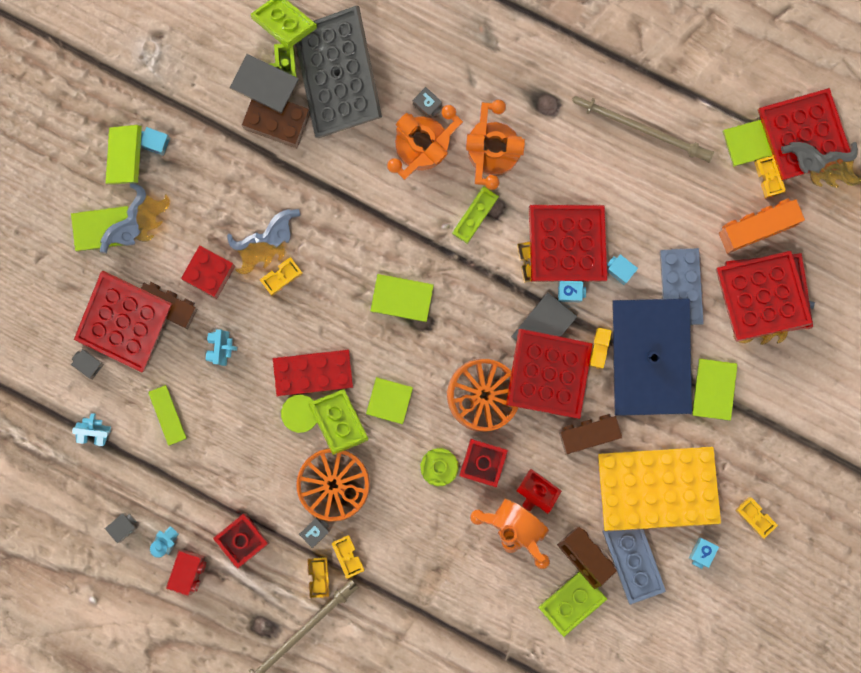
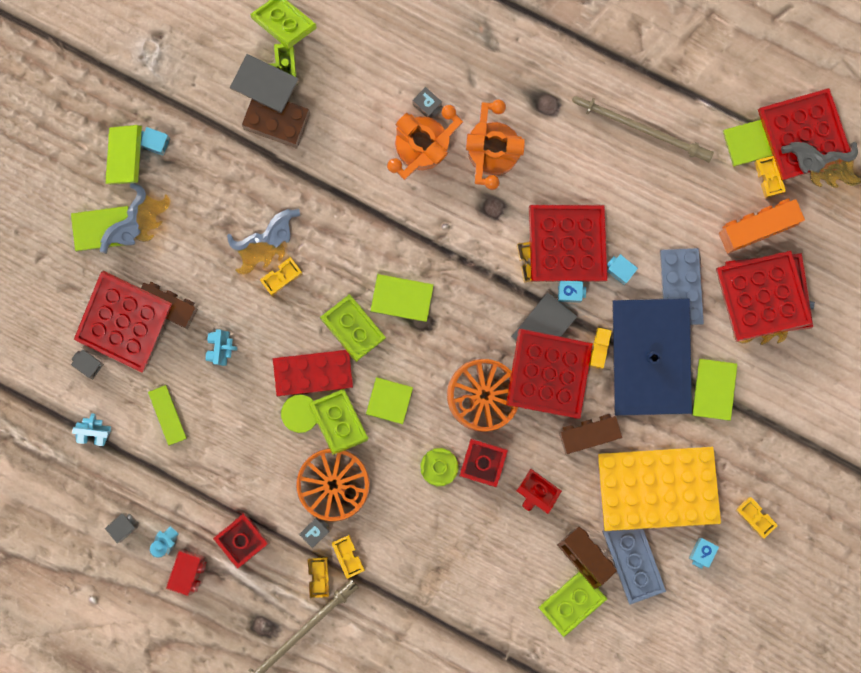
(208, 272): red brick -> none
(338, 73): dark grey piece -> none
(352, 328): none -> lime tile
(475, 215): lime tile -> none
(517, 525): orange piece -> none

